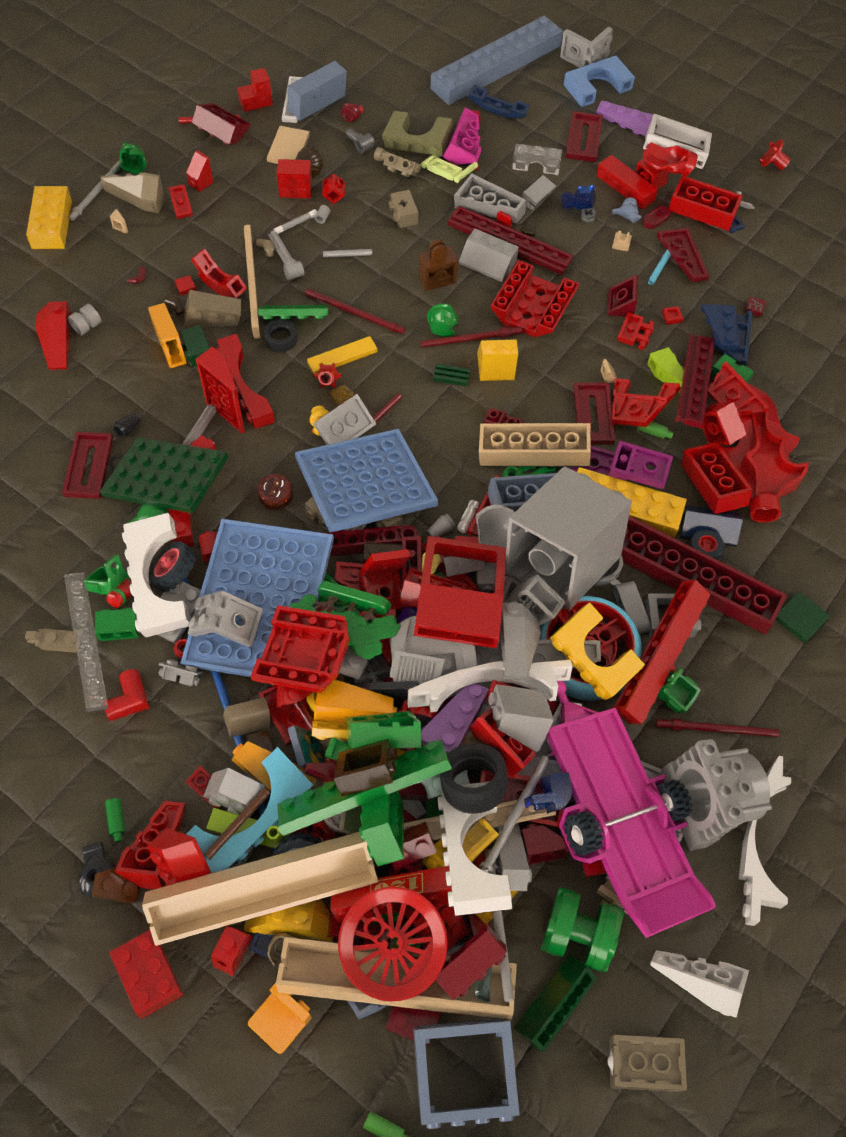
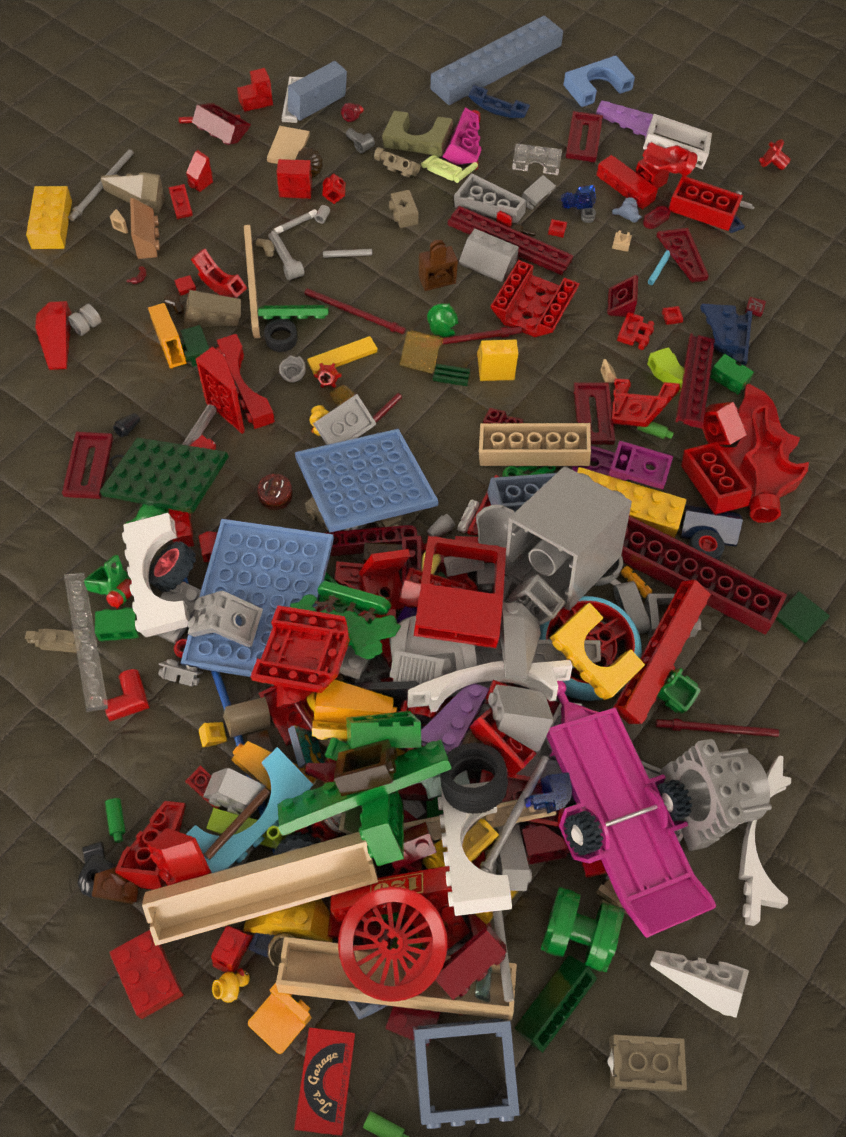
(132, 158): green helmet -> none
(144, 230): none -> medium nougat slope
(212, 734): none -> yellow slope
(228, 985): none -> yellow animal
(292, 369): none -> light grey hair
(325, 1082): none -> red tile
(420, 351): none -> clear yellow bracket
(557, 228): none -> red tile
(587, 51): light grey bracket -> none
(628, 573): none -> light orange axle
(731, 387): red wing -> none

